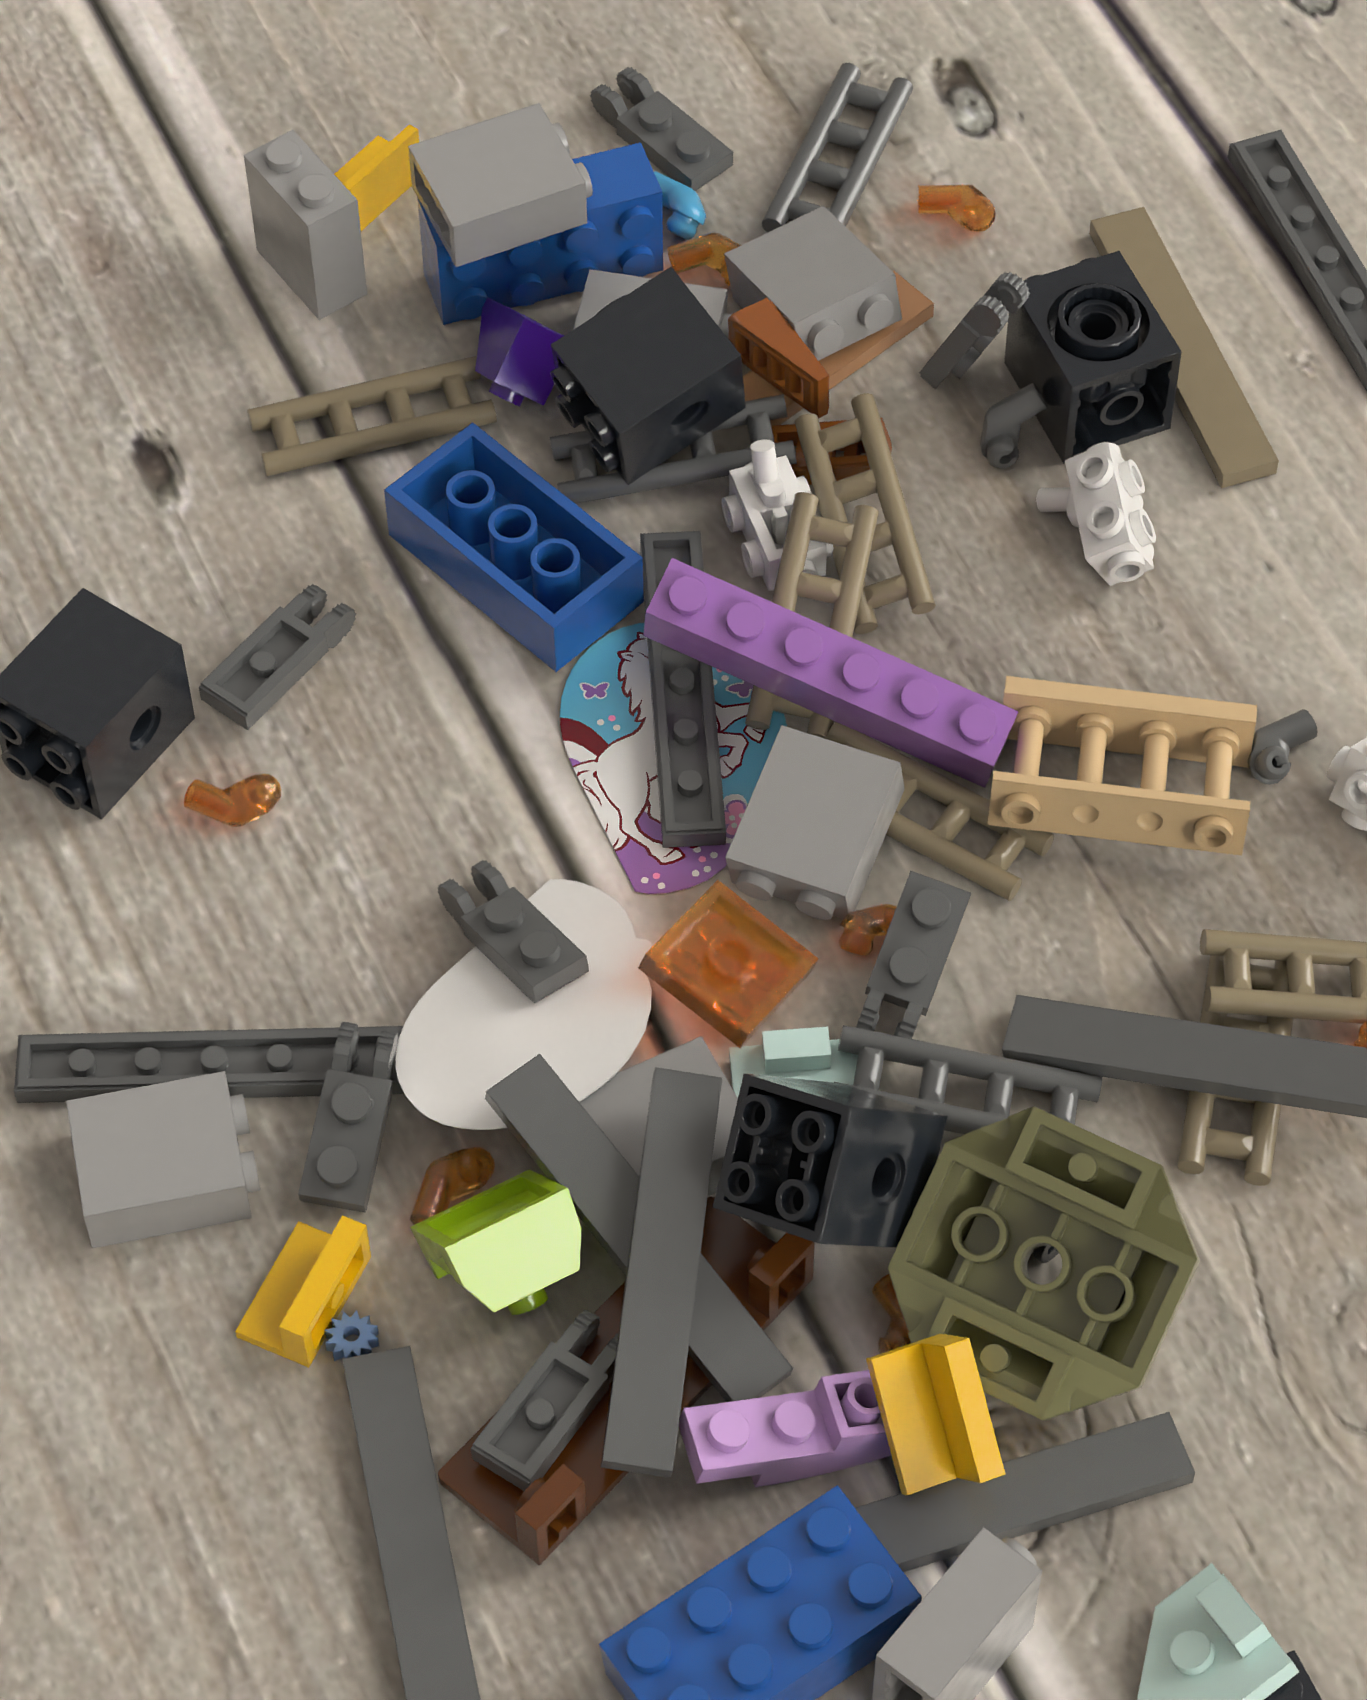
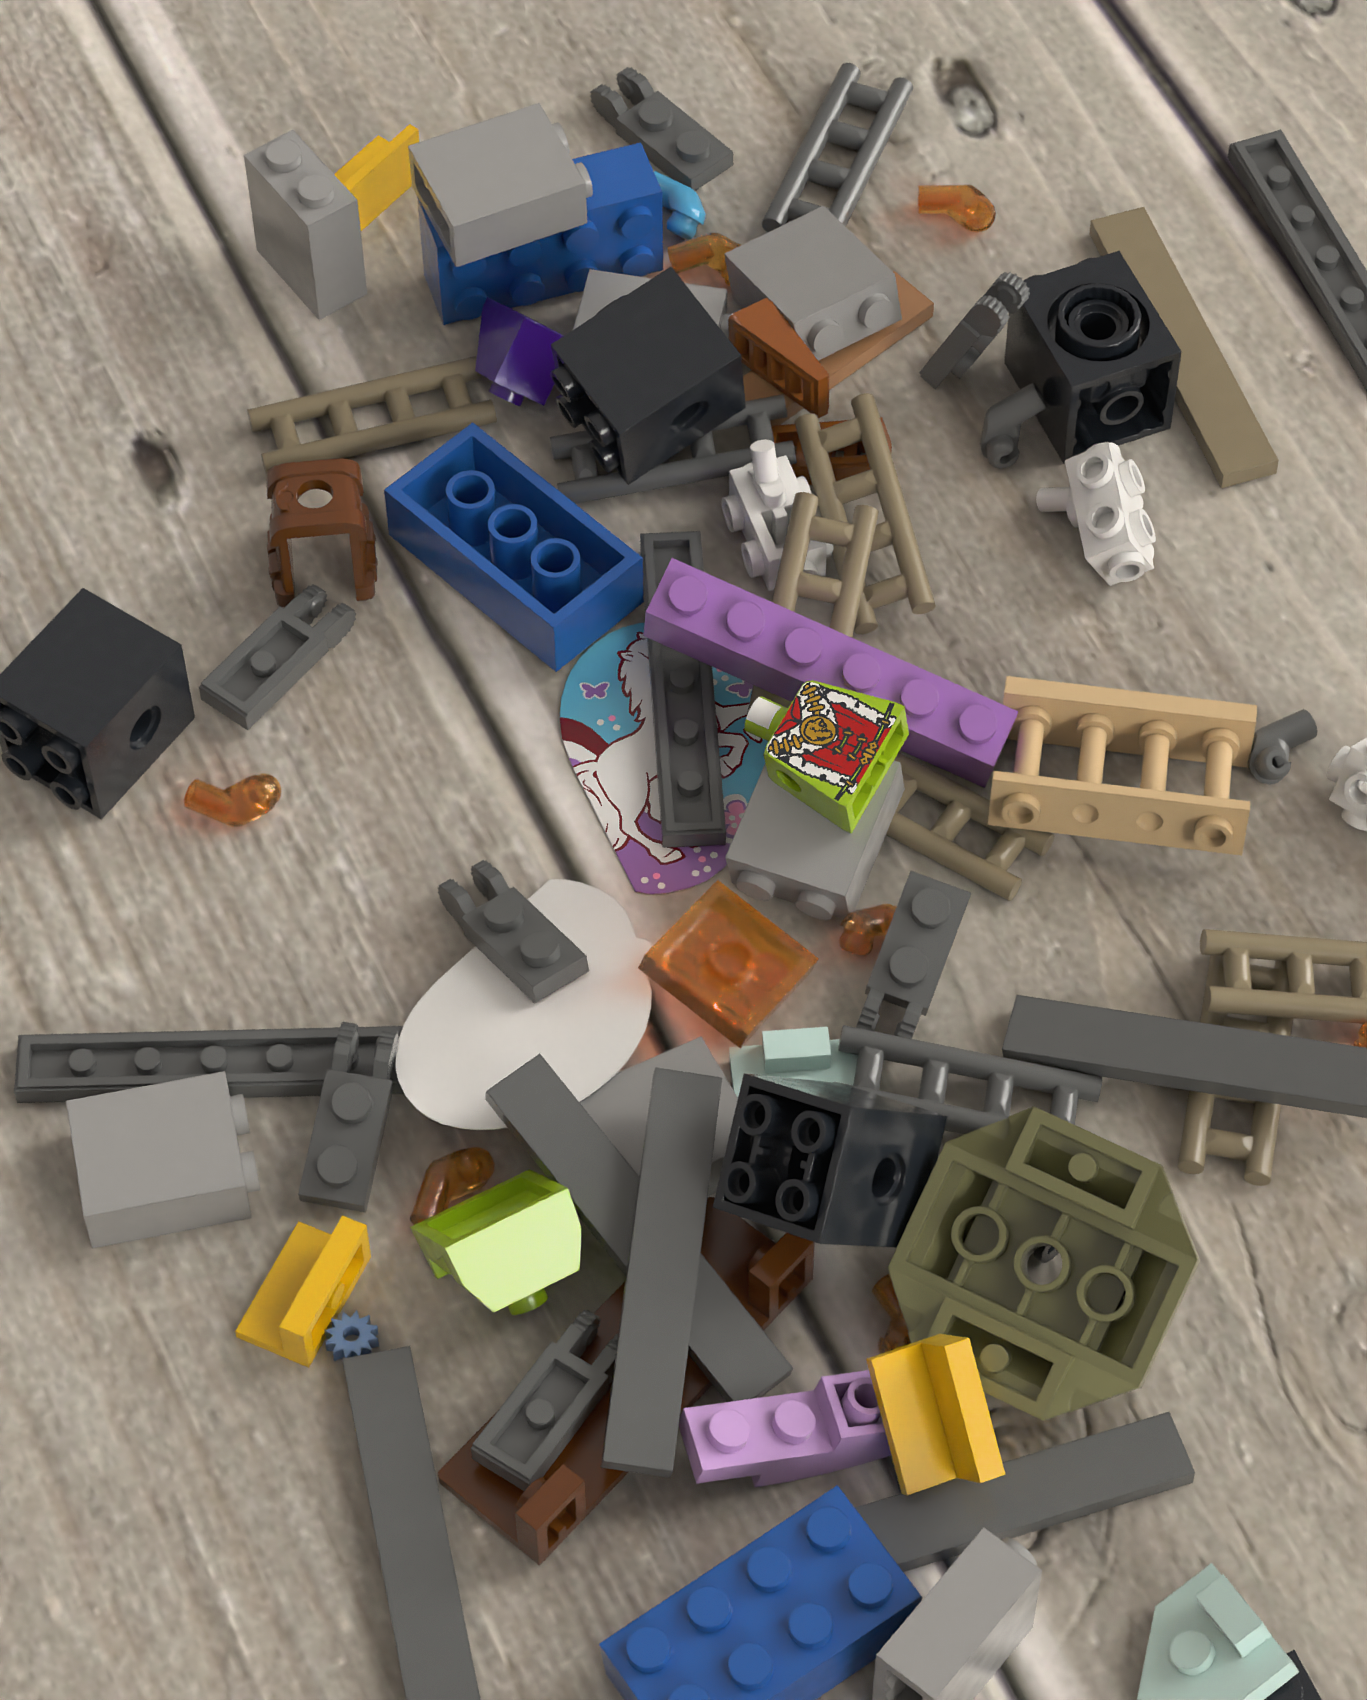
(340, 516): none -> reddish brown piece
(830, 747): none -> torso

